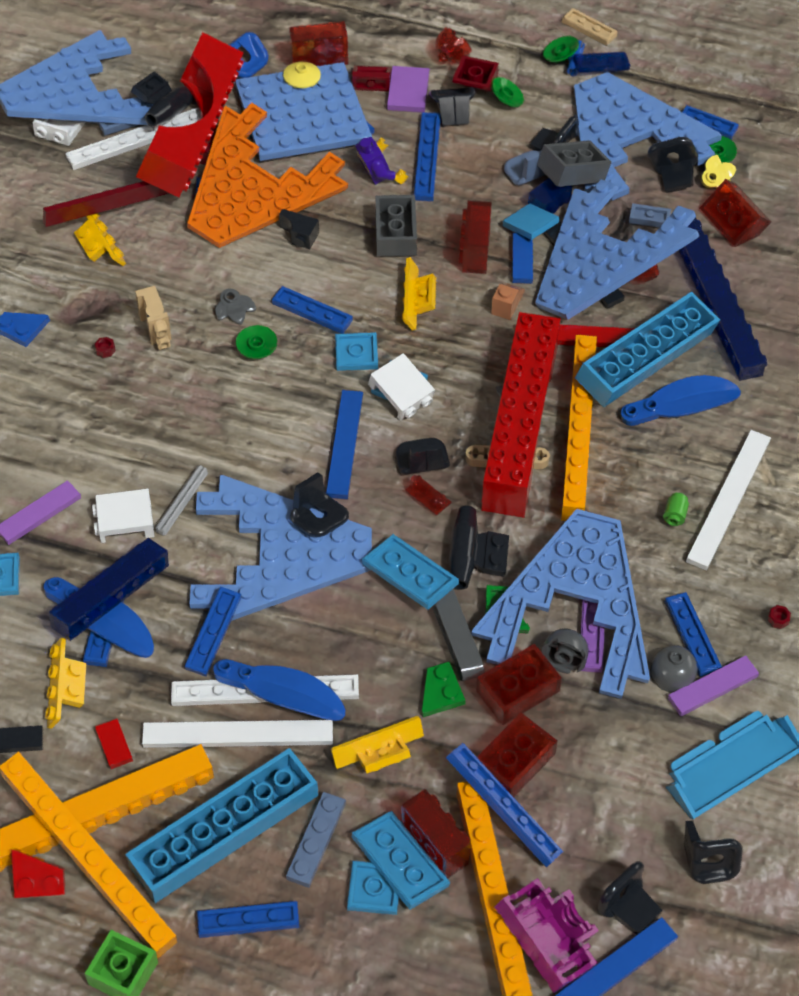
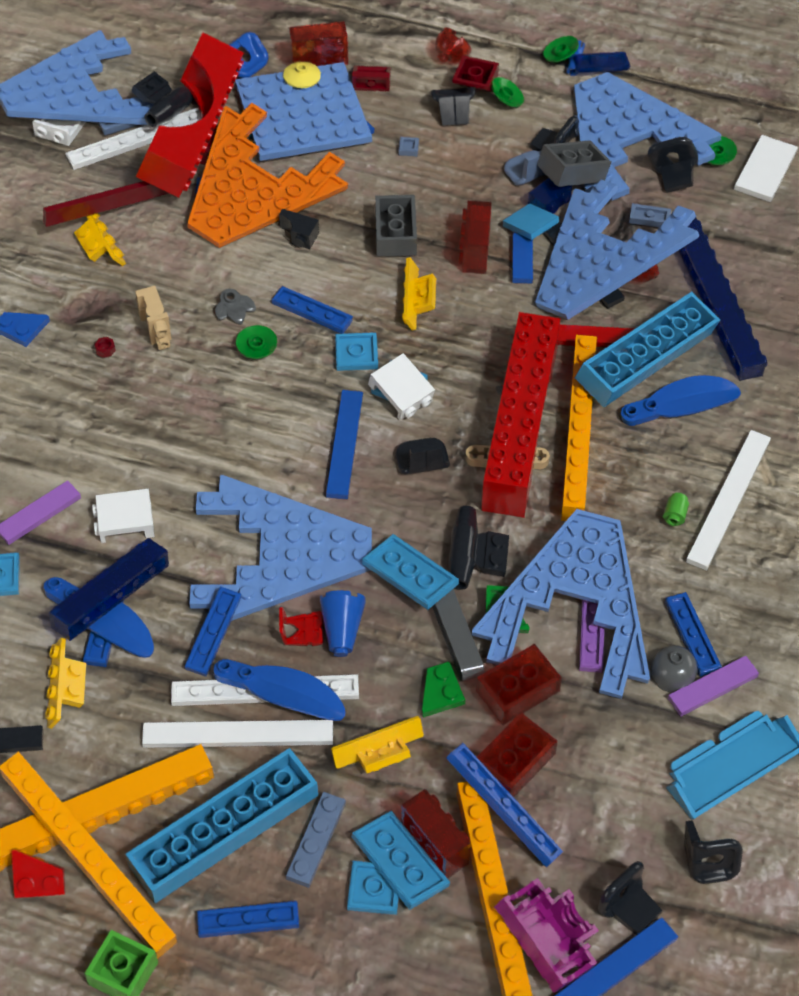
(114, 744): red tile -> none
(181, 500): light grey axle -> none
(309, 628): none -> red piece
(311, 494): black piece -> none
(341, 619): none -> blue cone
(374, 162): dark purple torso -> none
(408, 89): medium lavender tile -> none
(408, 146): none -> sand blue tile
(427, 157): blue tile -> none
(427, 495): clear red hinge -> none
(506, 300): nougat slope -> none
(566, 650): dark grey cylinder -> none
(589, 26): tan tile -> none
(718, 171): light yellow plate -> none
(721, 125): blue tile -> none
(734, 213): clear red slope -> none
(766, 168): none -> white tile
(779, 616): dark red tile -> none

